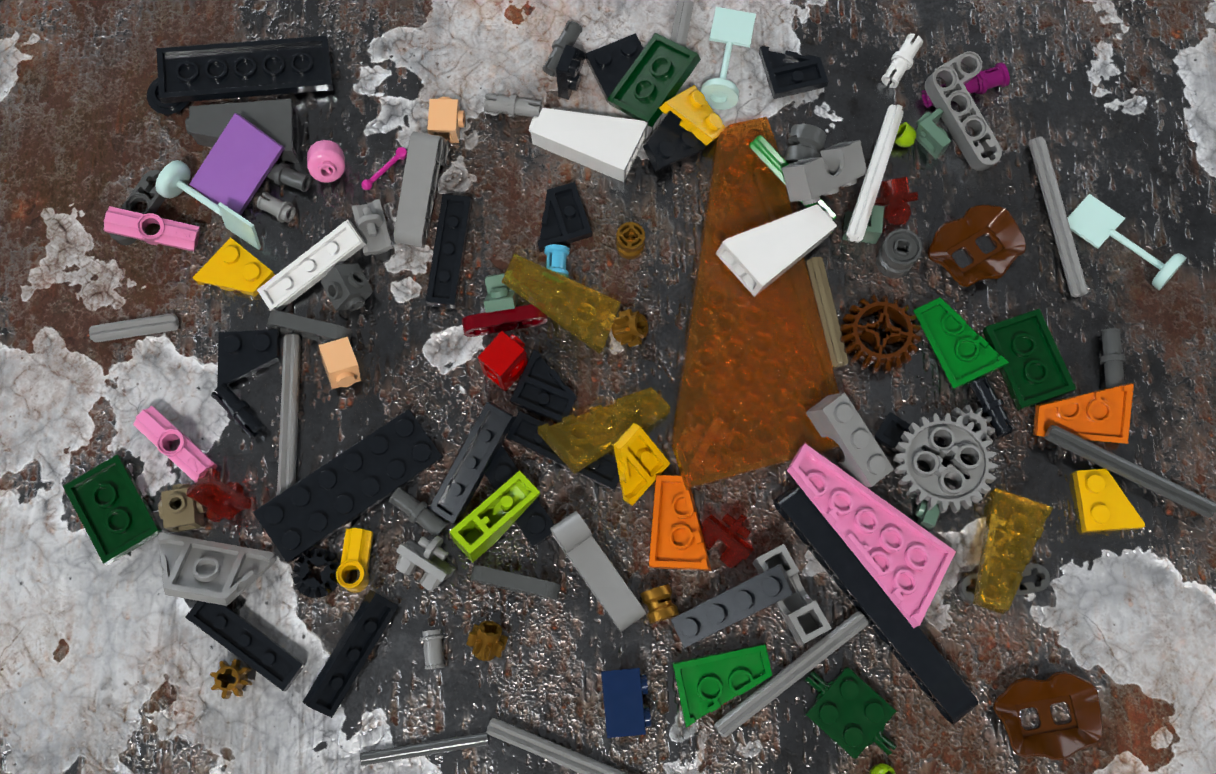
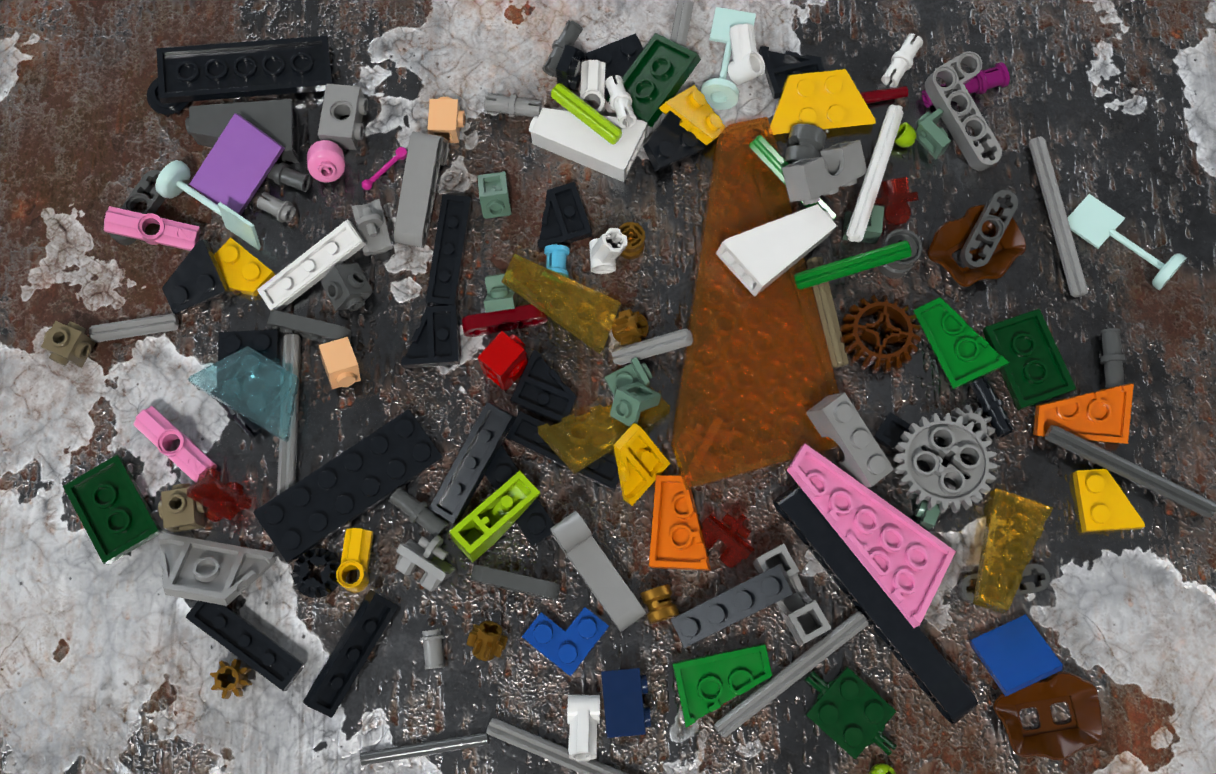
(68, 344): none -> dark tan brick
(195, 280): none -> black wing
(252, 388): none -> clear light blue wing
(342, 101): none -> light grey brick
(435, 340): none -> black wing
(494, 195): none -> sand green bracket
(568, 647): none -> blue plate
(583, 717): none -> white piece
(586, 113): none -> lime axle
(593, 82): none -> white piece
(606, 250): none -> white piece
(620, 101): none -> white pin
(627, 375): none -> sand green bracket
(632, 400): none -> sand green bracket
(652, 346): none -> light grey axle
(746, 62): none -> white piece
(820, 100): none -> yellow wing
(853, 264): none -> green axle
(885, 94): none -> dark red piece
(991, 207): none -> dark grey beam
(1016, 655): none -> blue tile

